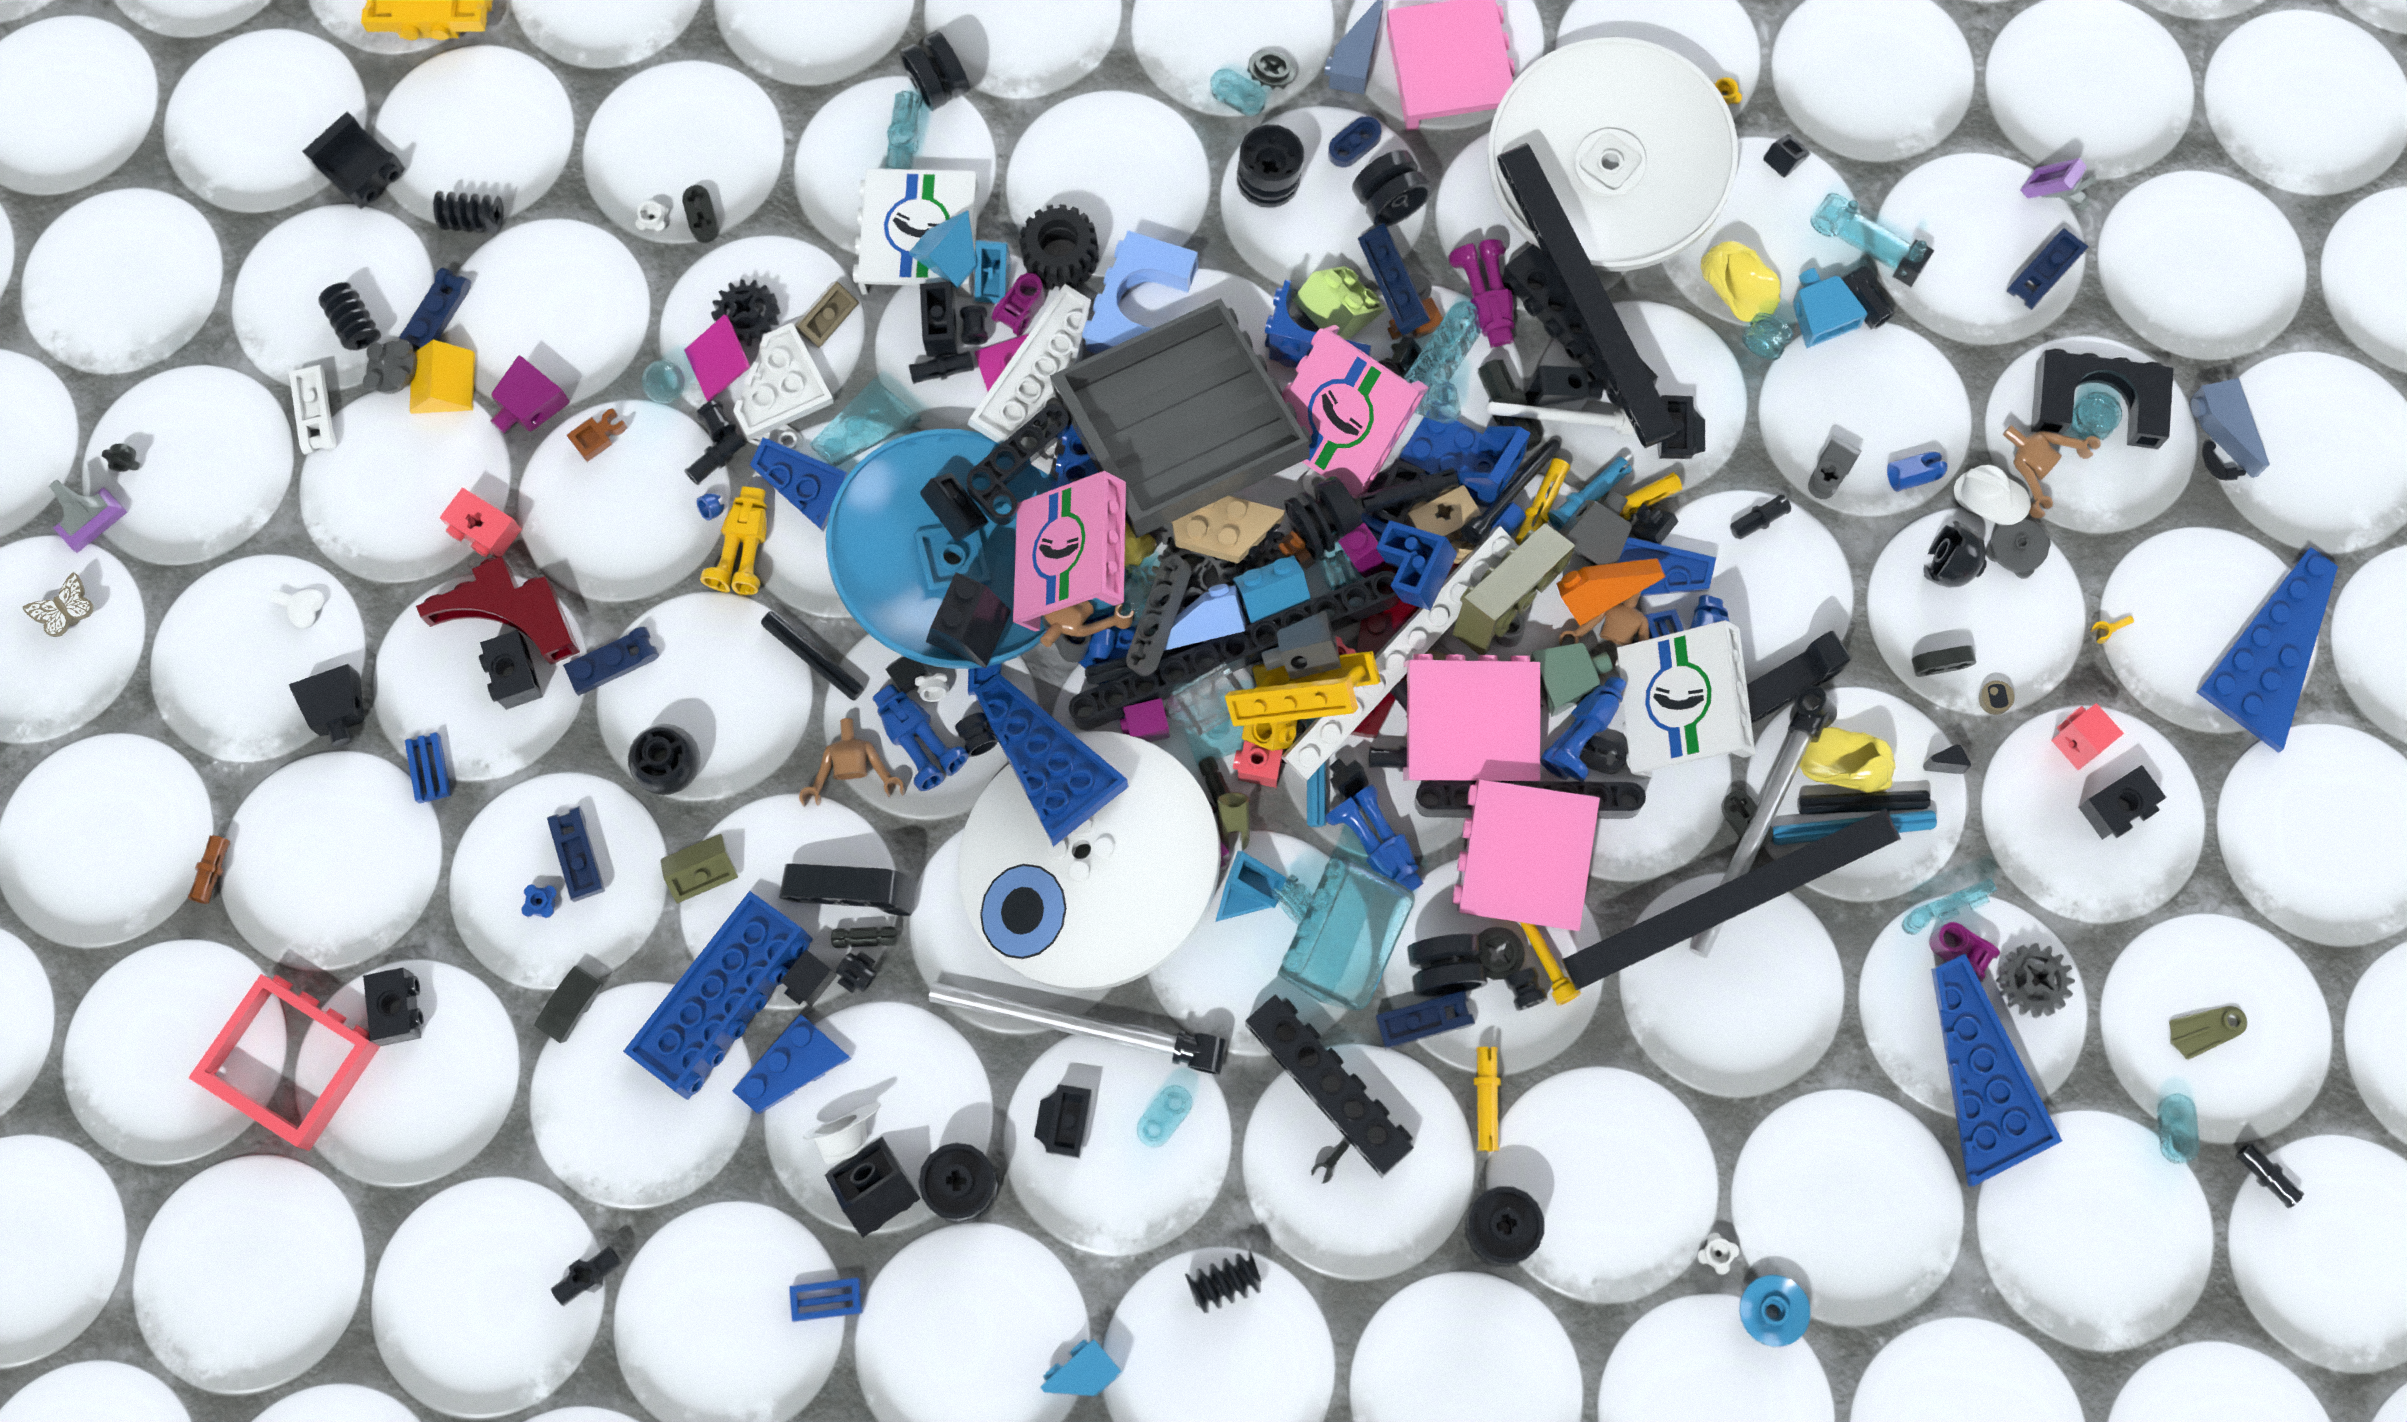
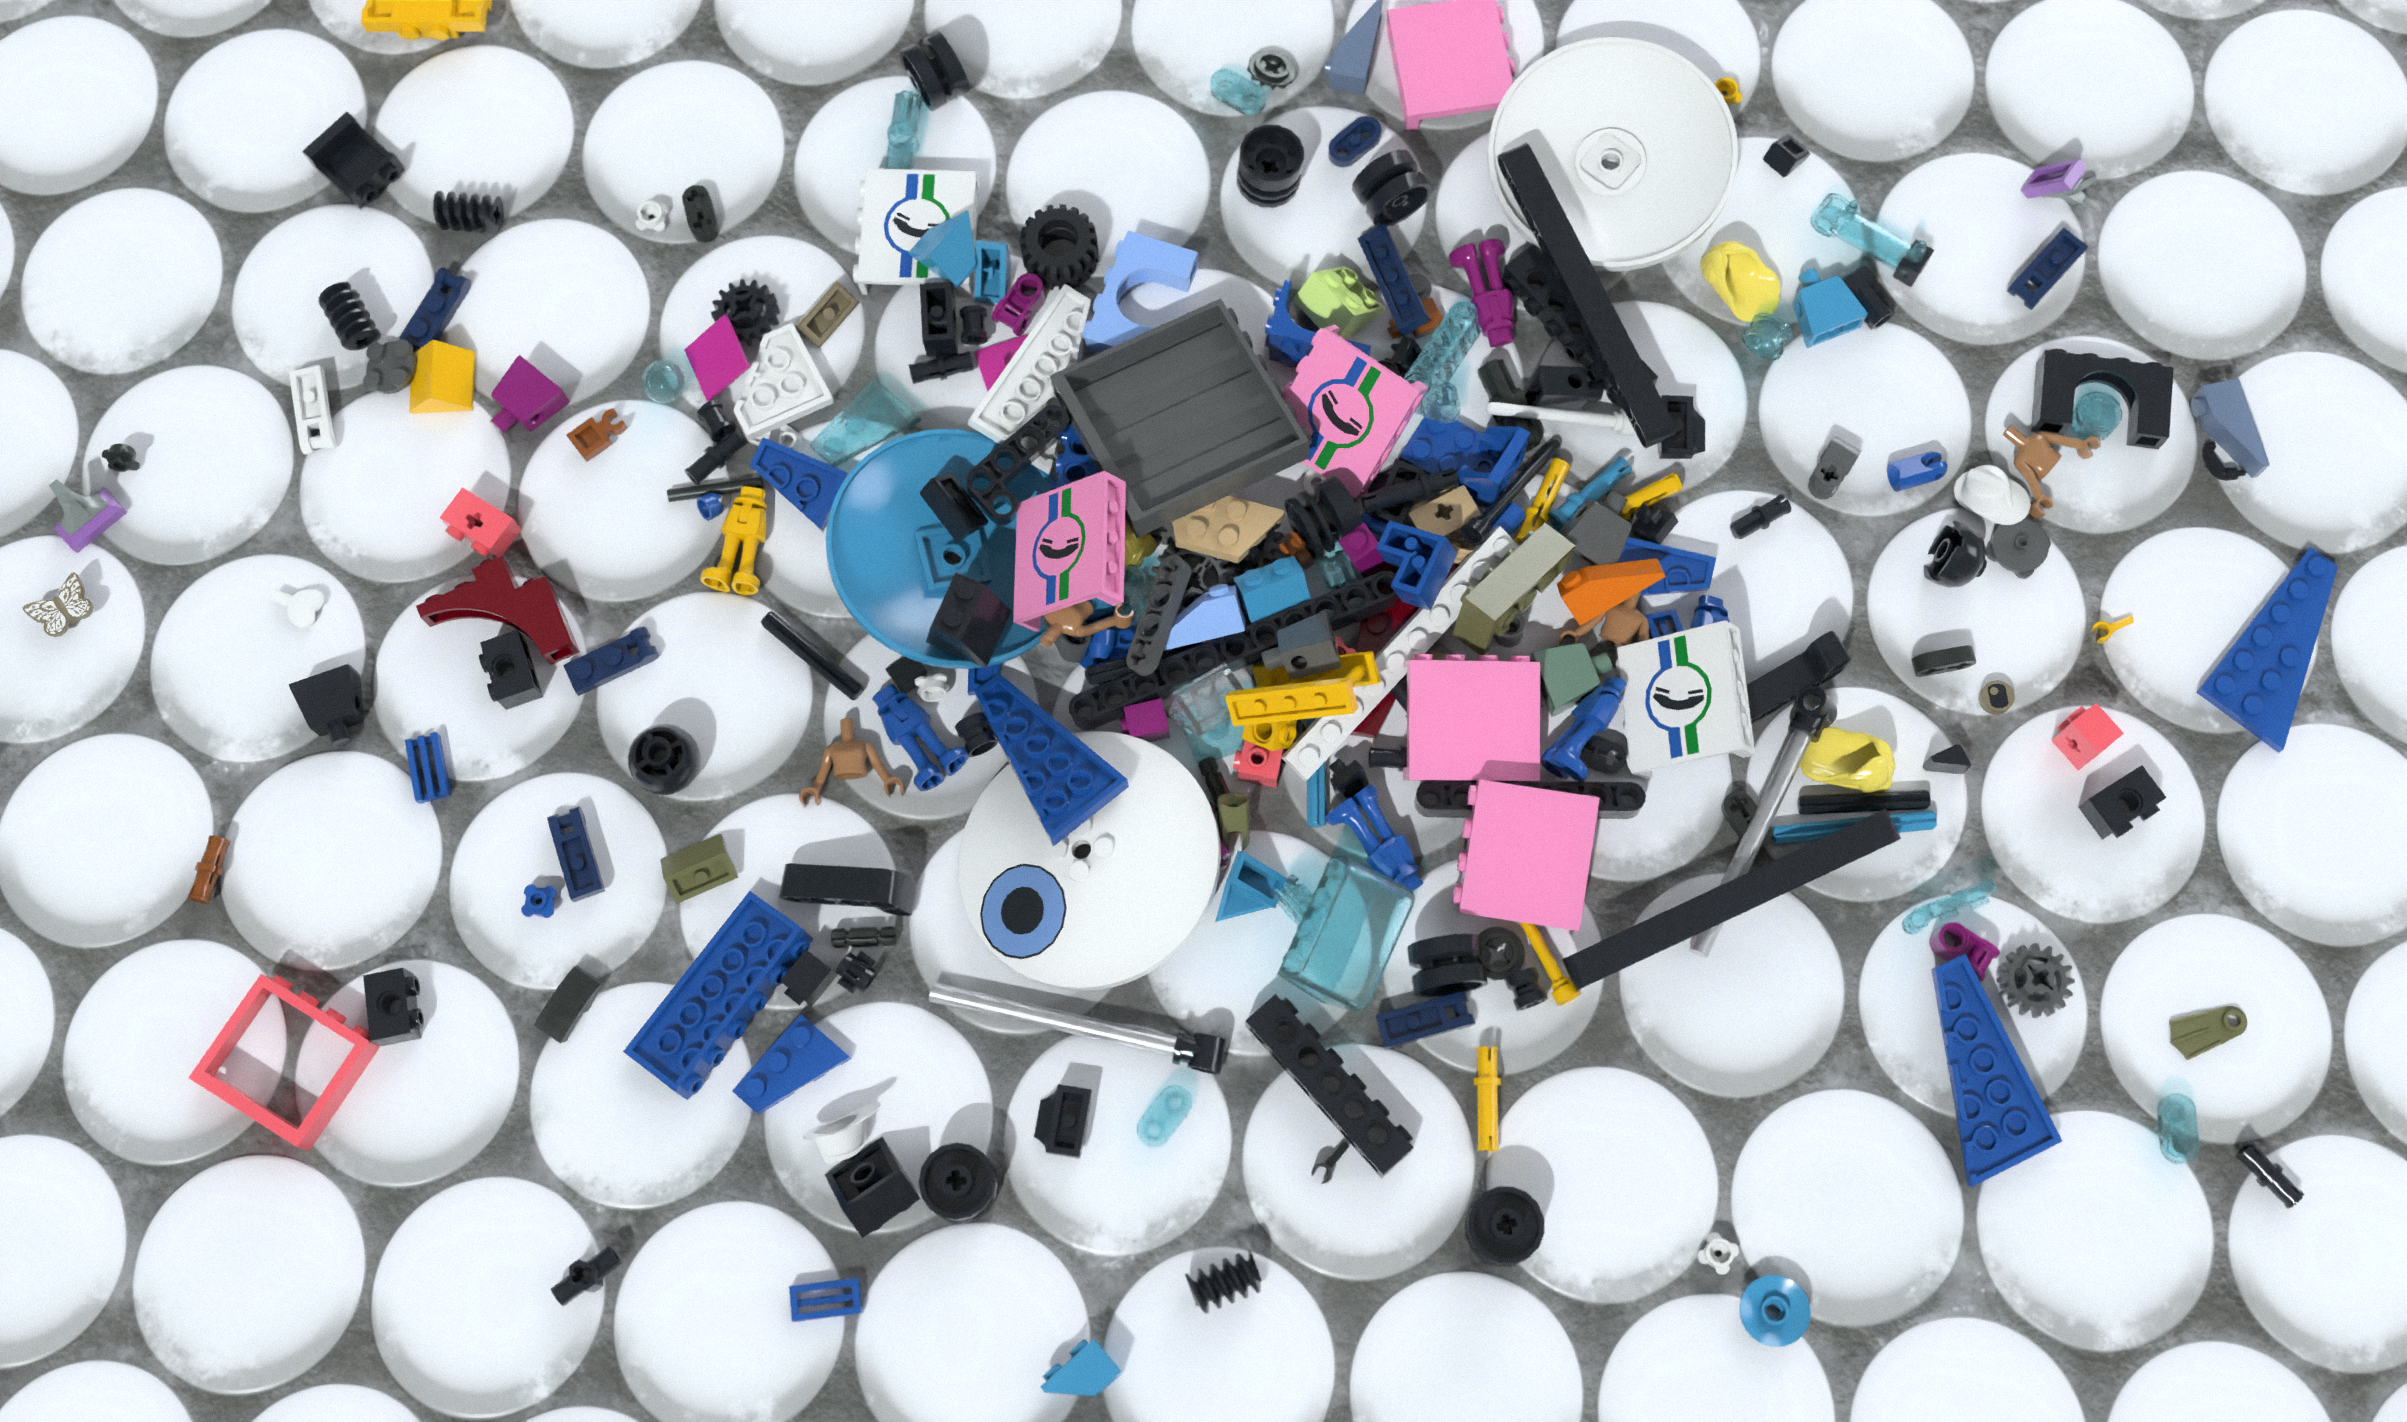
(718, 488): none -> pearl dark grey bar

